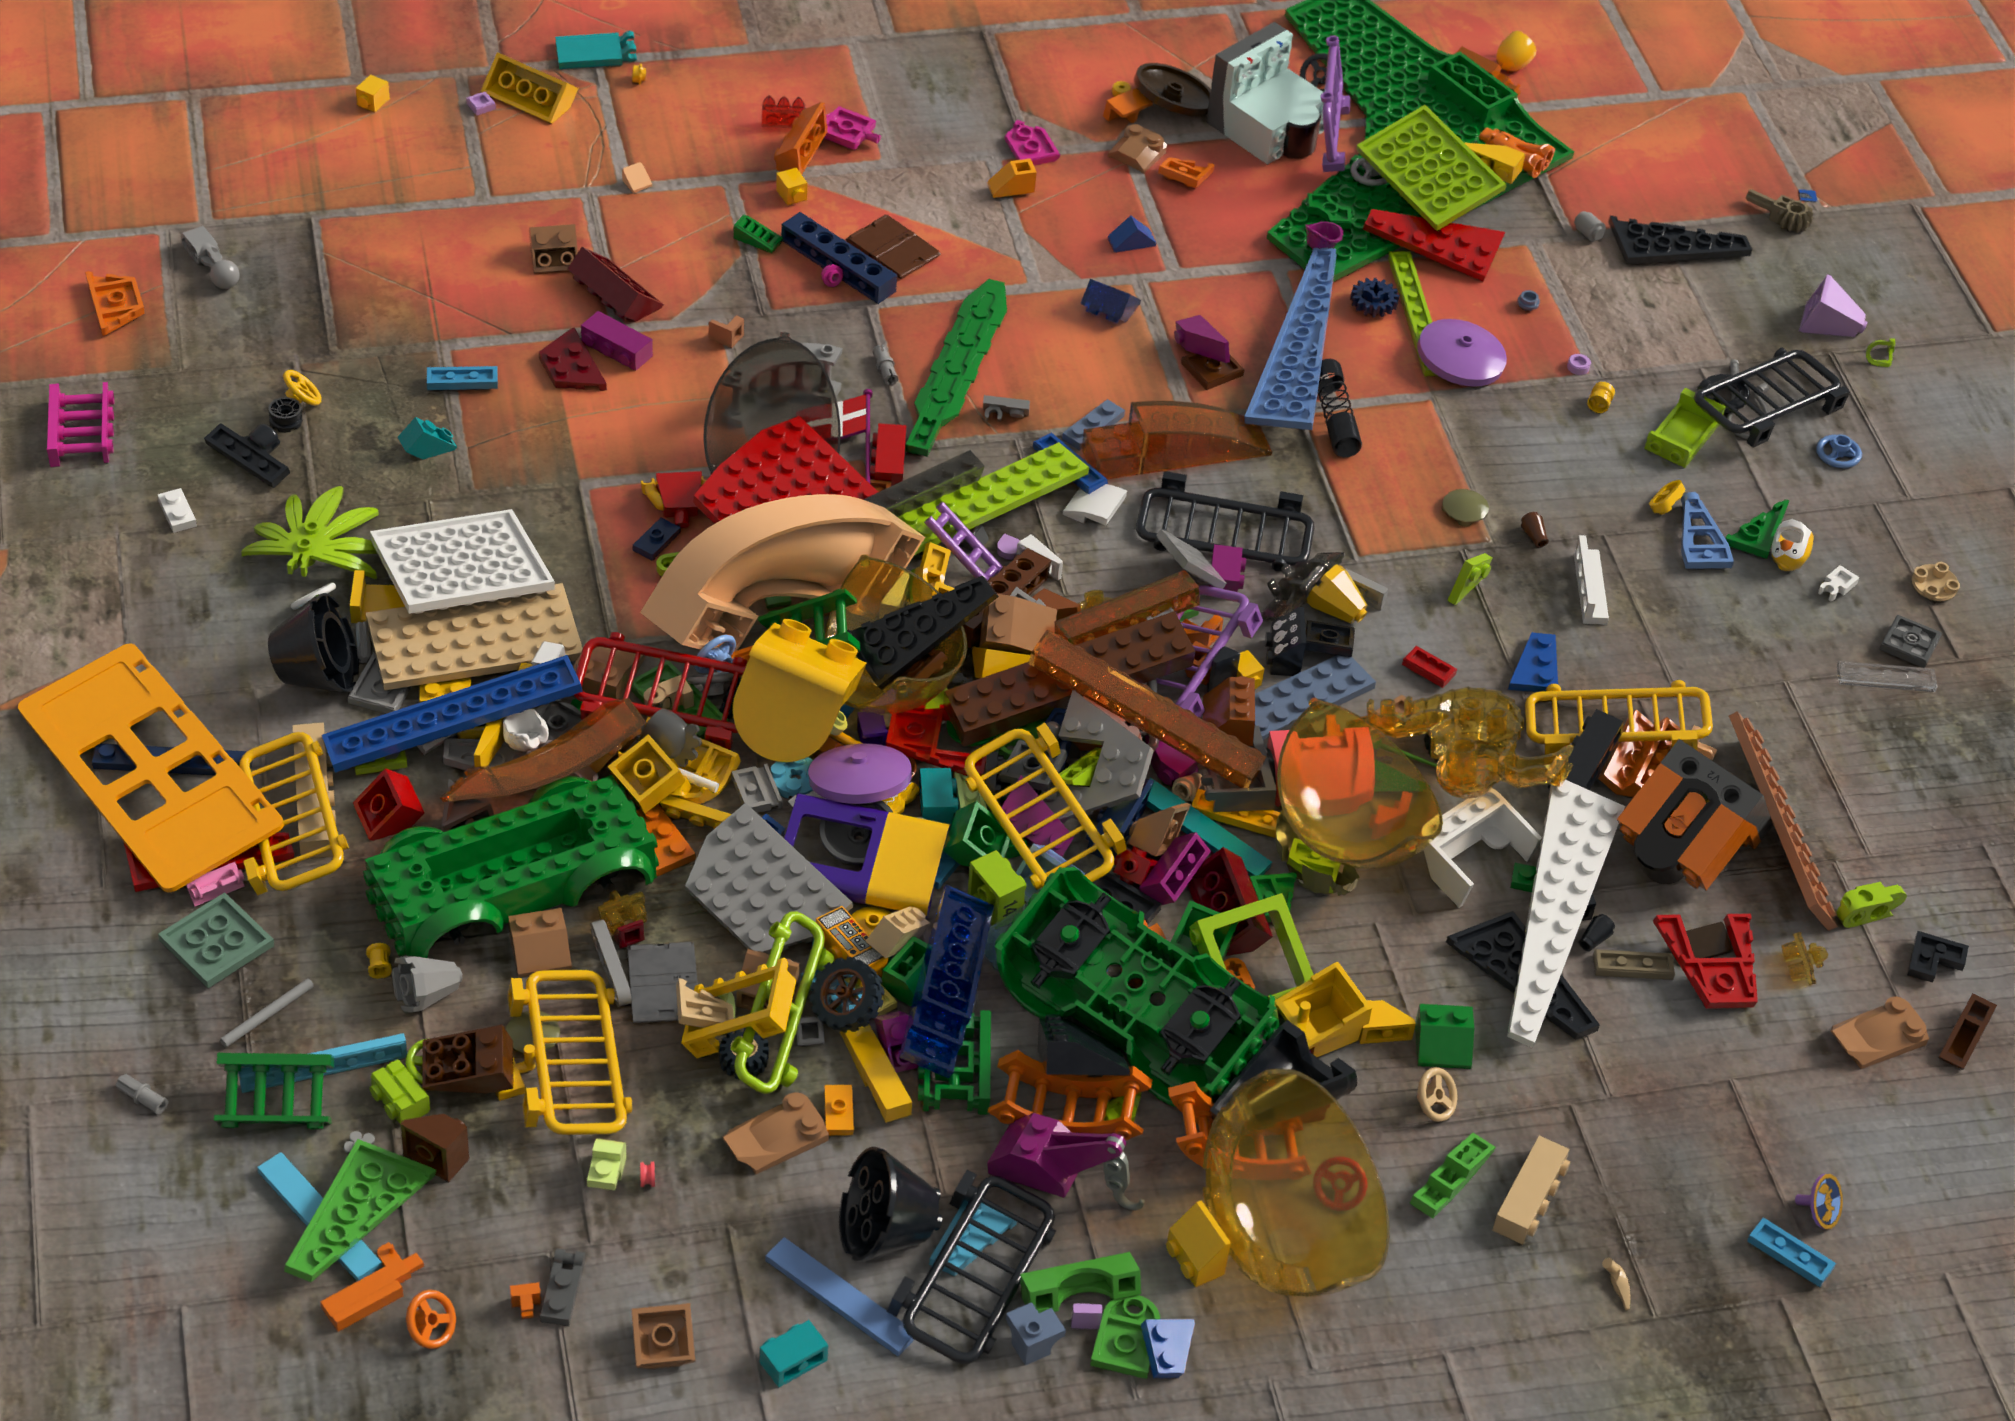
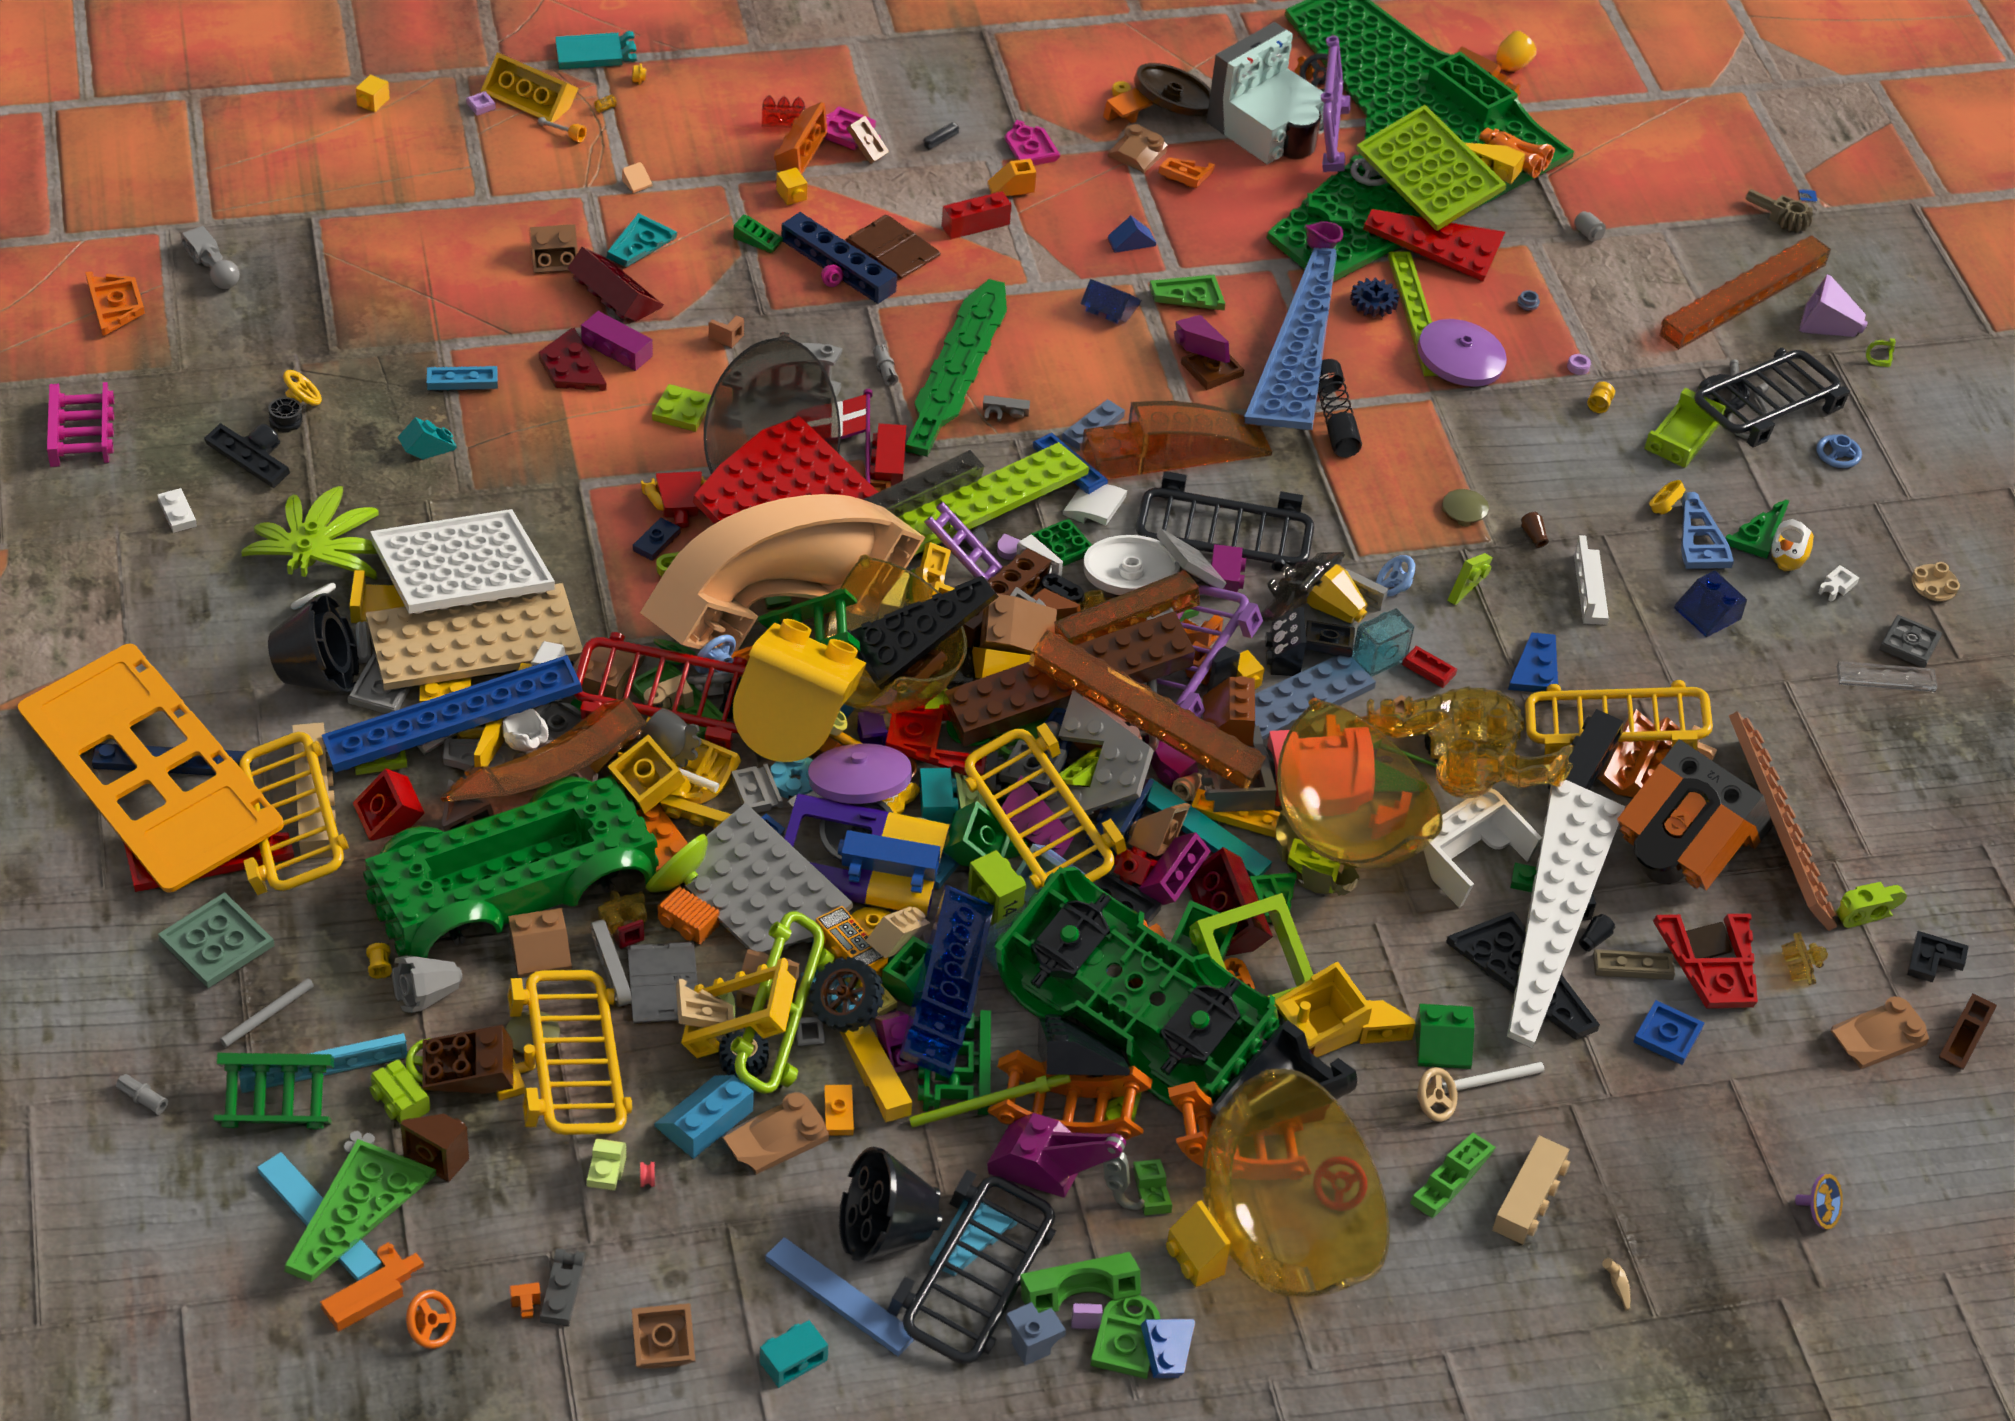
(215, 883): bright pink hinge -> none
(576, 131): none -> light orange hinge
(609, 100): none -> yellow piece
(639, 240): none -> teal wing
(672, 646): none -> green piece
(680, 867): none -> lime dish
(681, 407): none -> lime plate
(688, 915): none -> orange brick
(707, 1114): none -> dark azure slope
(867, 140): none -> plate
(889, 856): none -> blue brick
(941, 135): none -> black axle
(976, 215): none -> red brick
(1041, 1085): none -> lime bar
(1062, 587): none -> black beam
(1064, 541): none -> green tile
(1127, 563): none -> white dish
(1152, 1187): none -> bright green slope
(1189, 291): none -> bright green wing
(1310, 70): none -> orange plate
(1382, 642): none -> clear light blue brick
(1398, 578): none -> light blue piece
(1497, 1076): none -> white bar
(1669, 242): black wing -> none
(1669, 1032): none -> blue plate
(1711, 604): none -> clear blue slope
(1744, 292): none -> clear orange brick
(1791, 1252): dark azure plate -> none

